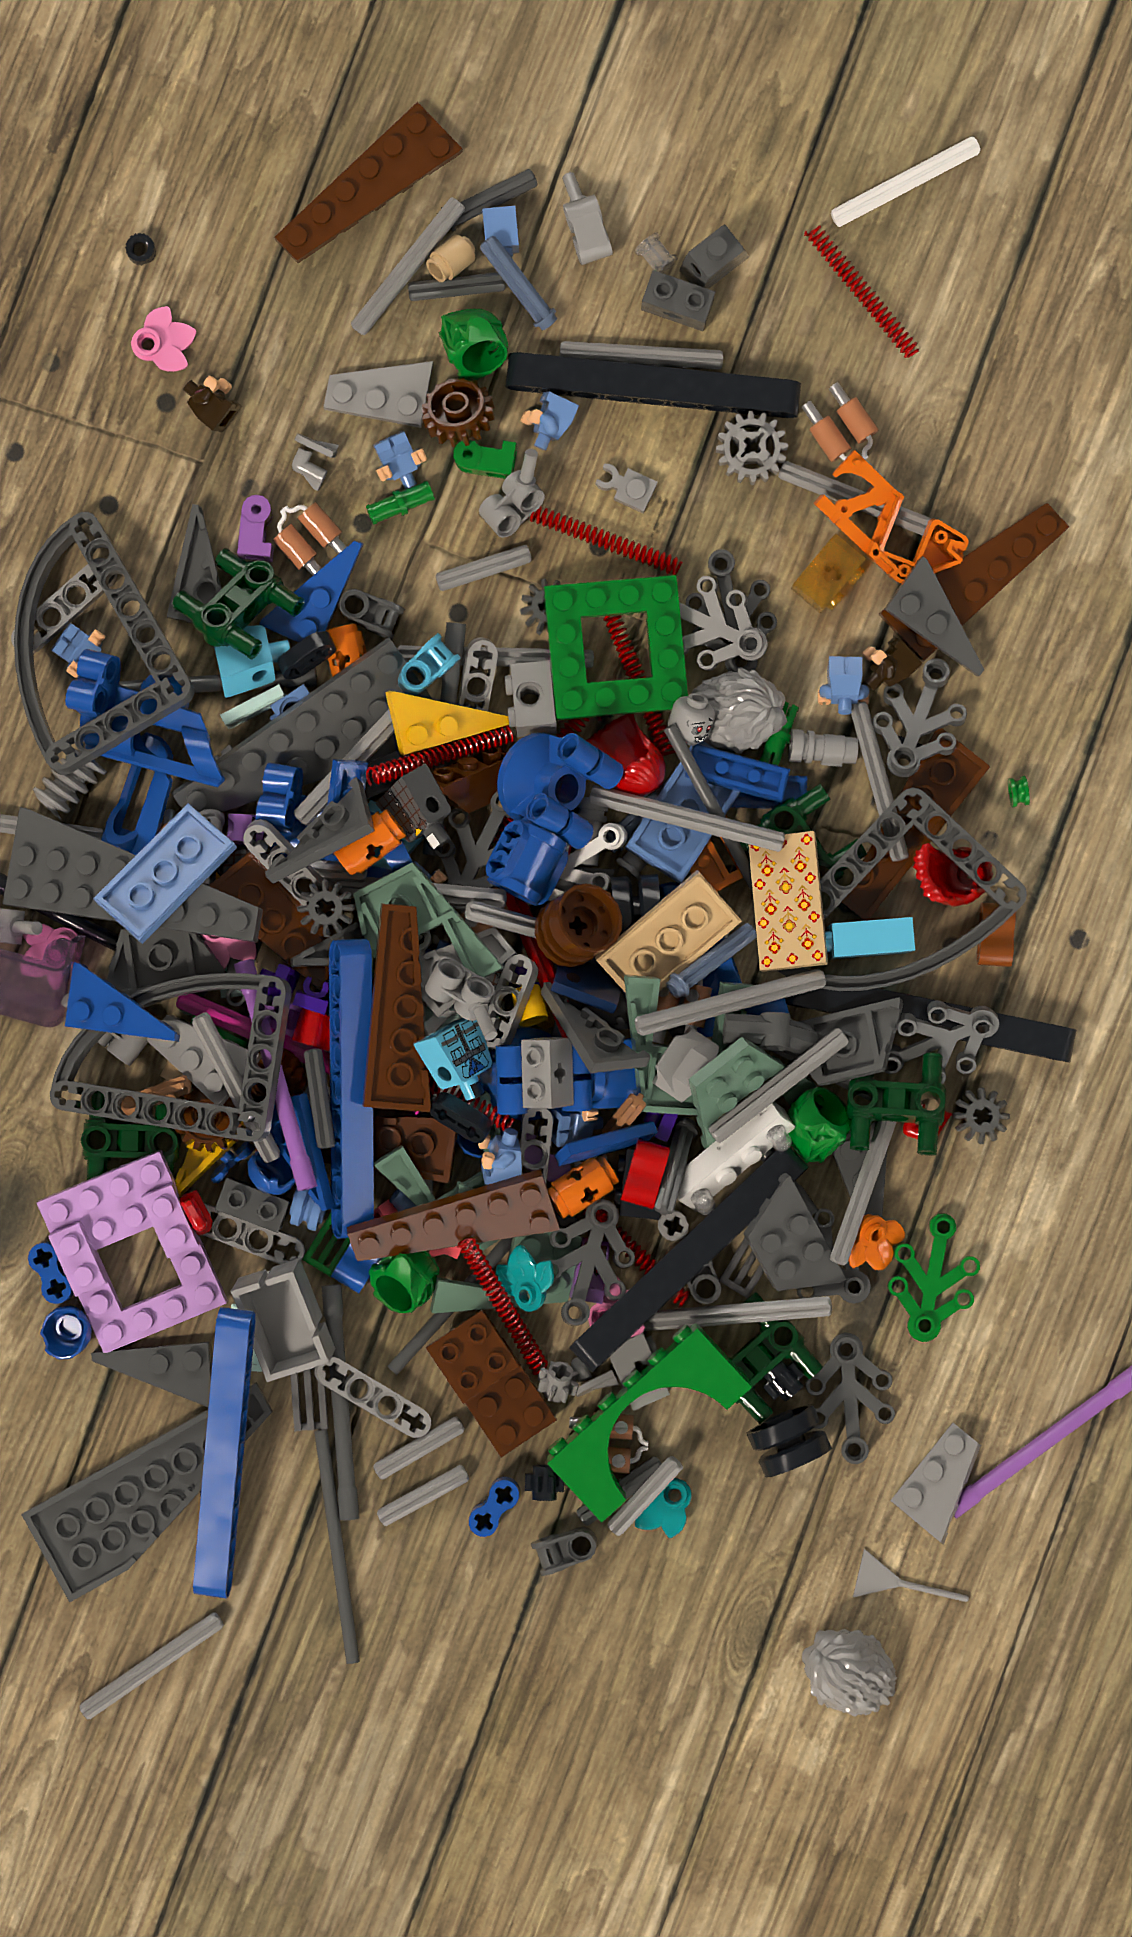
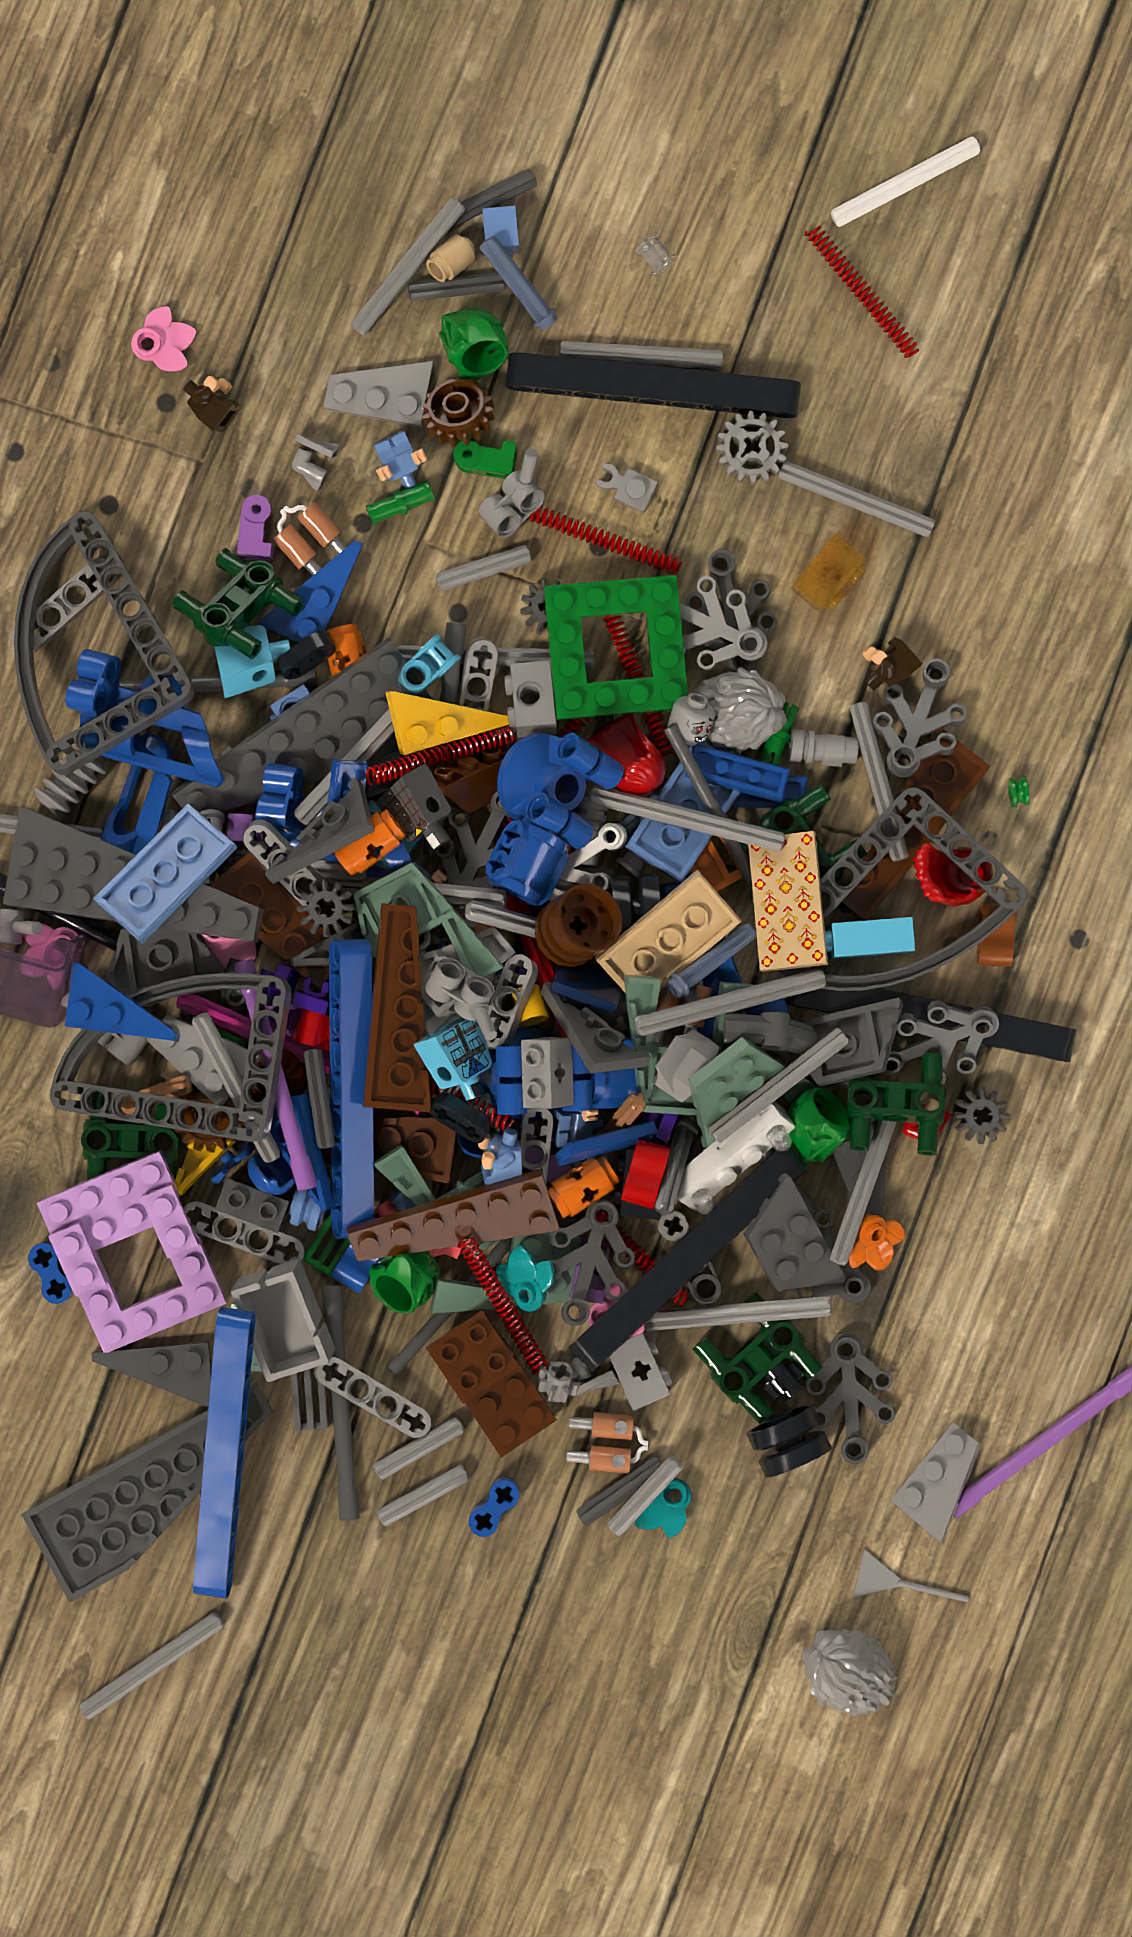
(66, 1332): blue hair -> none
(72, 644): medium blue piece -> none
(148, 256): black axle -> none
(196, 566): dark grey wing -> none
(196, 1212): red piece -> none
(252, 707): light aqua tile -> none
(336, 1546): dark grey piece -> none
(372, 613): dark grey piece -> none
(390, 166): reddish brown wing -> none
(543, 1483): black gear -> none
(552, 420): medium blue piece -> none
(562, 1550): dark grey piece -> none
(586, 222): light grey beam -> none
(677, 300): dark grey brick -> none
(689, 1363): green arch -> none
(713, 258): dark grey torso -> none
(731, 1266): flat silver tile -> none
(844, 684): medium blue piece -> none
(853, 416): nougat piece -> none
(927, 611): dark grey wing -> none
(932, 1283): green plant -> none
(939, 543): orange piece -> none
(987, 571): reddish brown wing -> none

